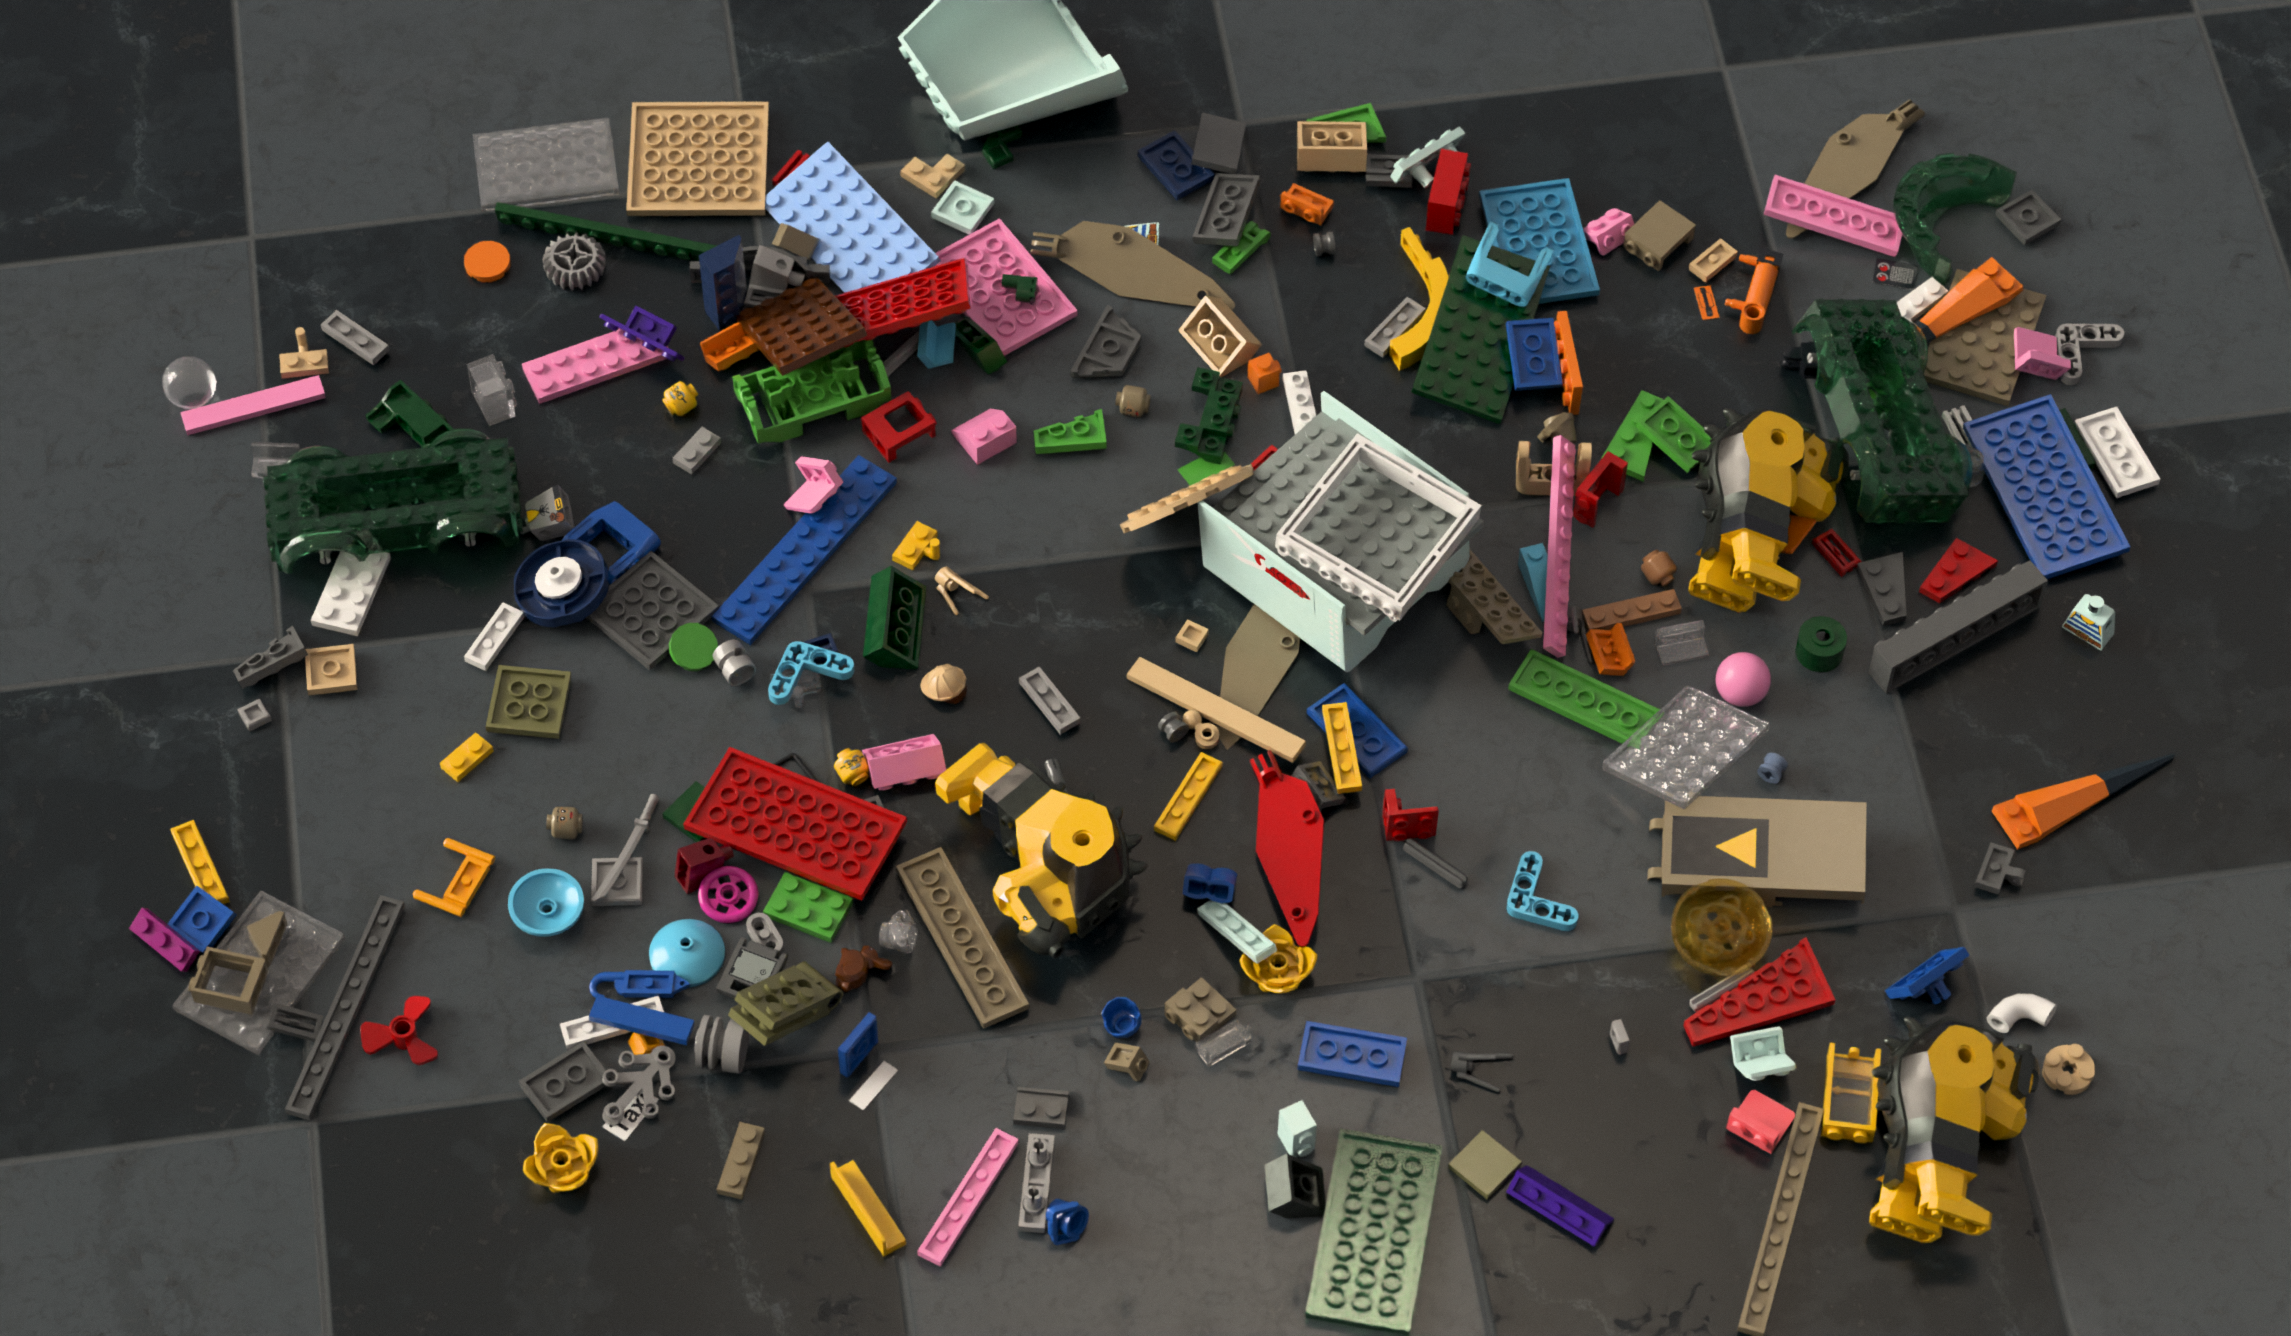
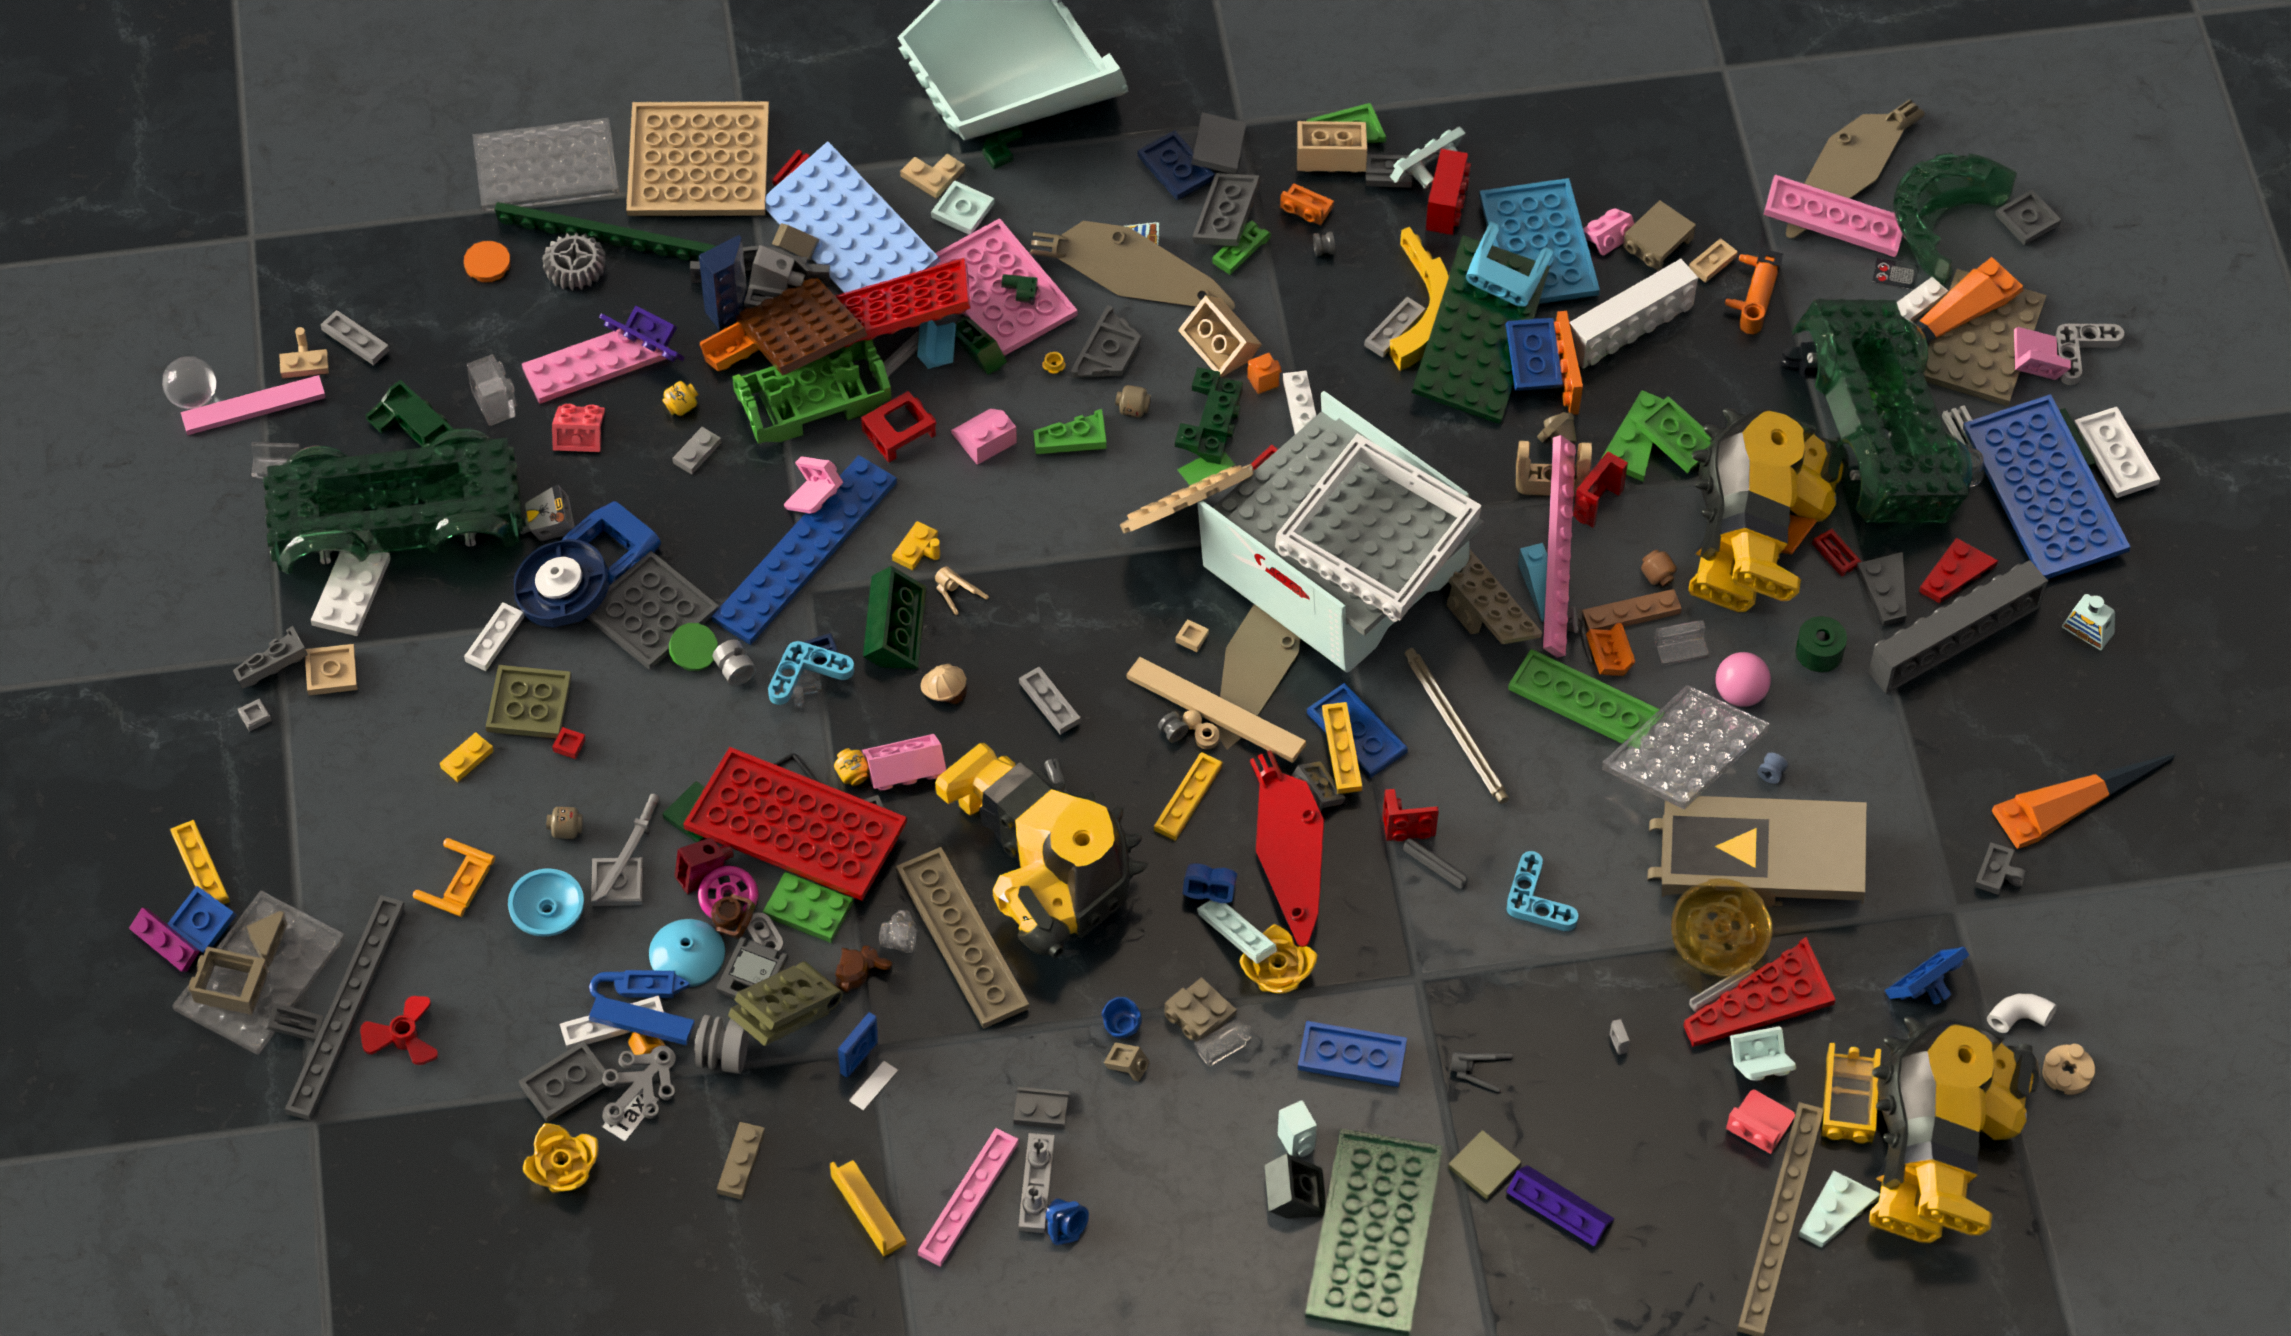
(569, 743): none -> red plate
(577, 428): none -> coral bracket
(729, 914): none -> reddish brown piece
(1053, 358): none -> yellow plate
(1456, 725): none -> dark tan piece
(1633, 313): none -> white brick
(1706, 302): orange sticker -> none
(1835, 1207): none -> light aqua wing

